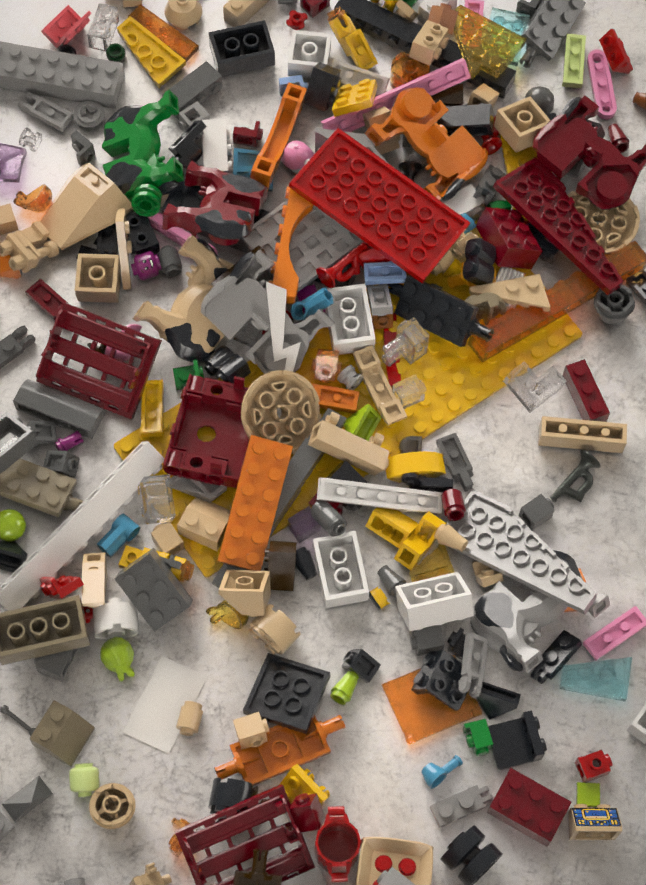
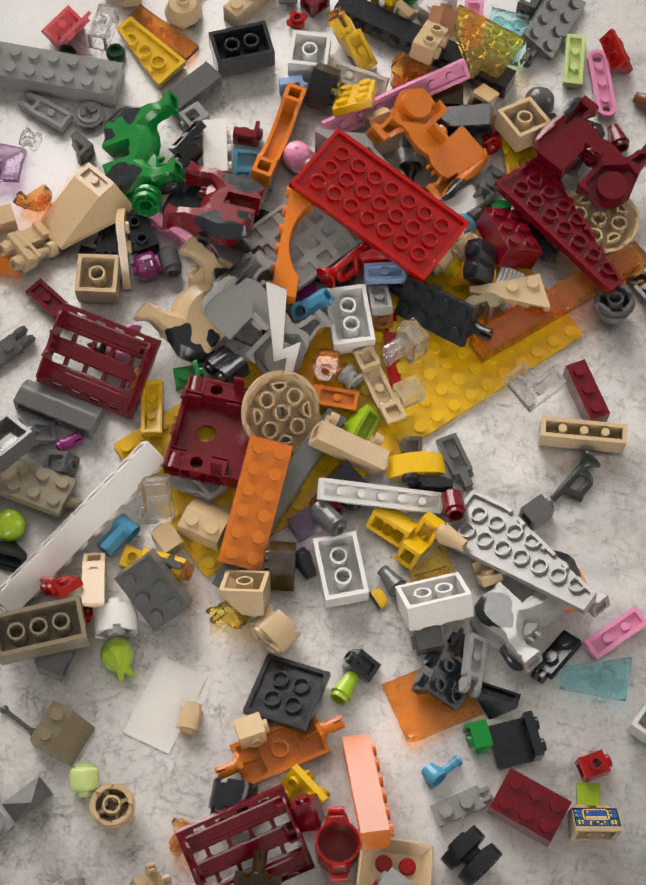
(366, 792): none -> brick

